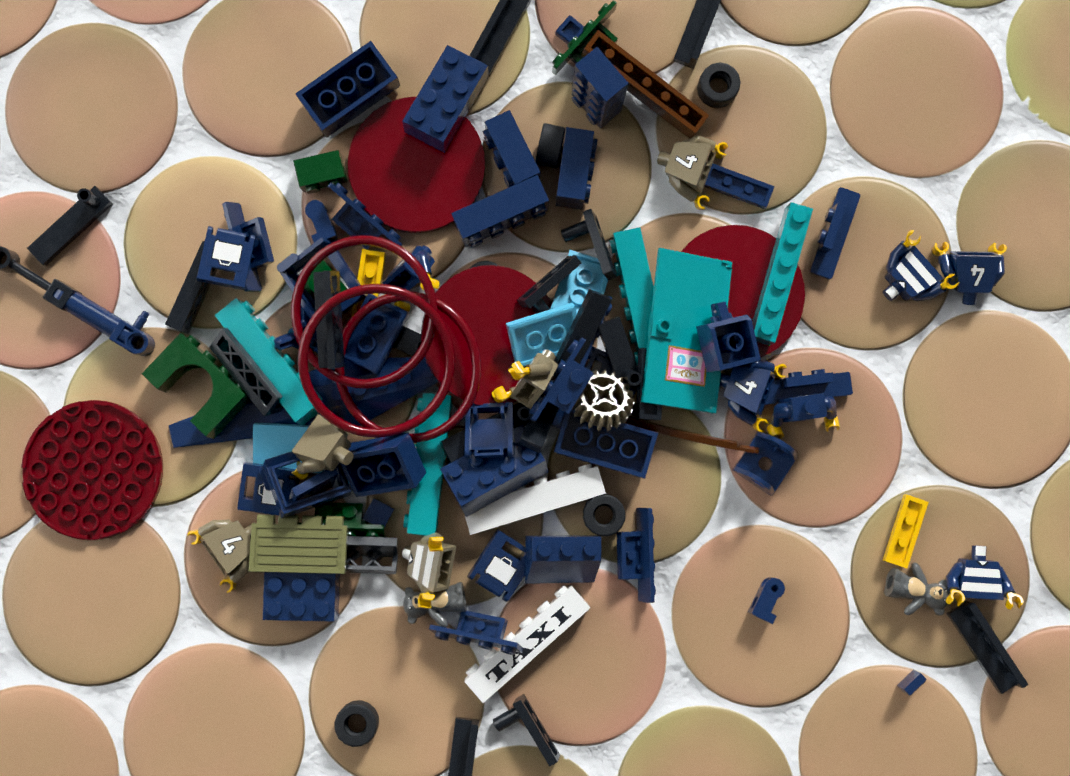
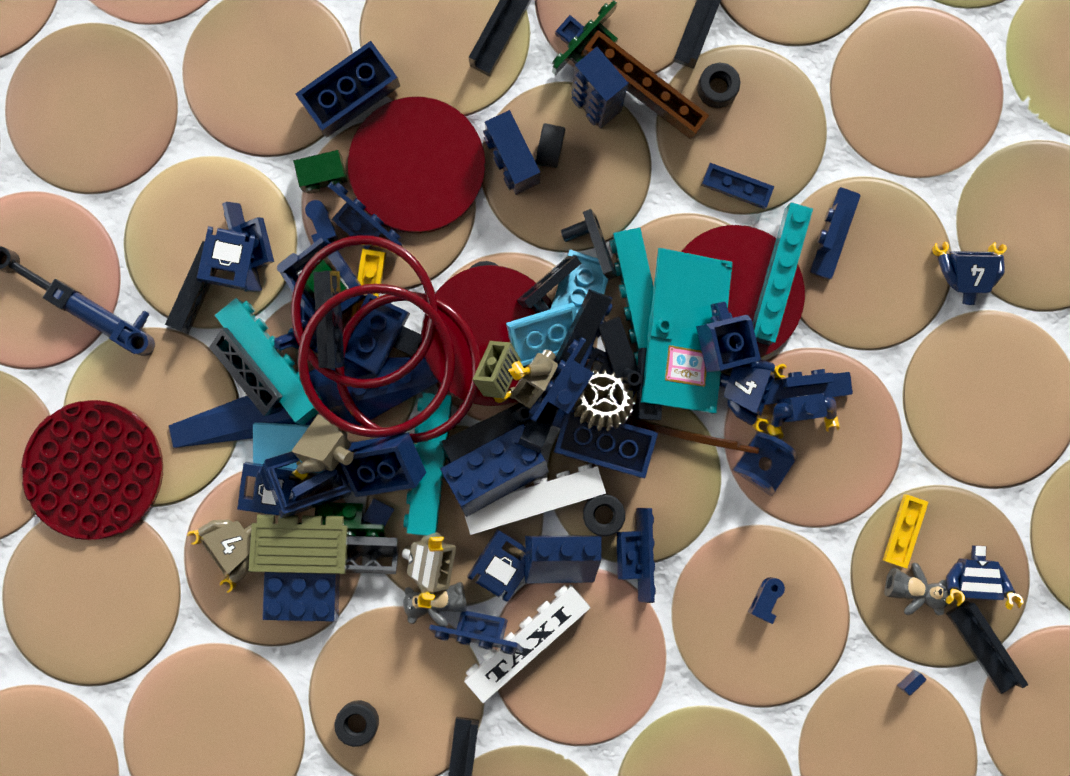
(70, 225): black piece -> none
(184, 355): dark green arch -> none
(405, 277): dark blue torso -> none
(445, 98): dark blue brick -> none
(489, 436): dark blue container -> none
(492, 373): none -> olive brick
(501, 211): dark blue brick -> none
(523, 711): black piece -> none
(576, 168): dark blue brick -> none
(690, 165): dark tan torso -> none
(912, 274): dark blue torso -> none

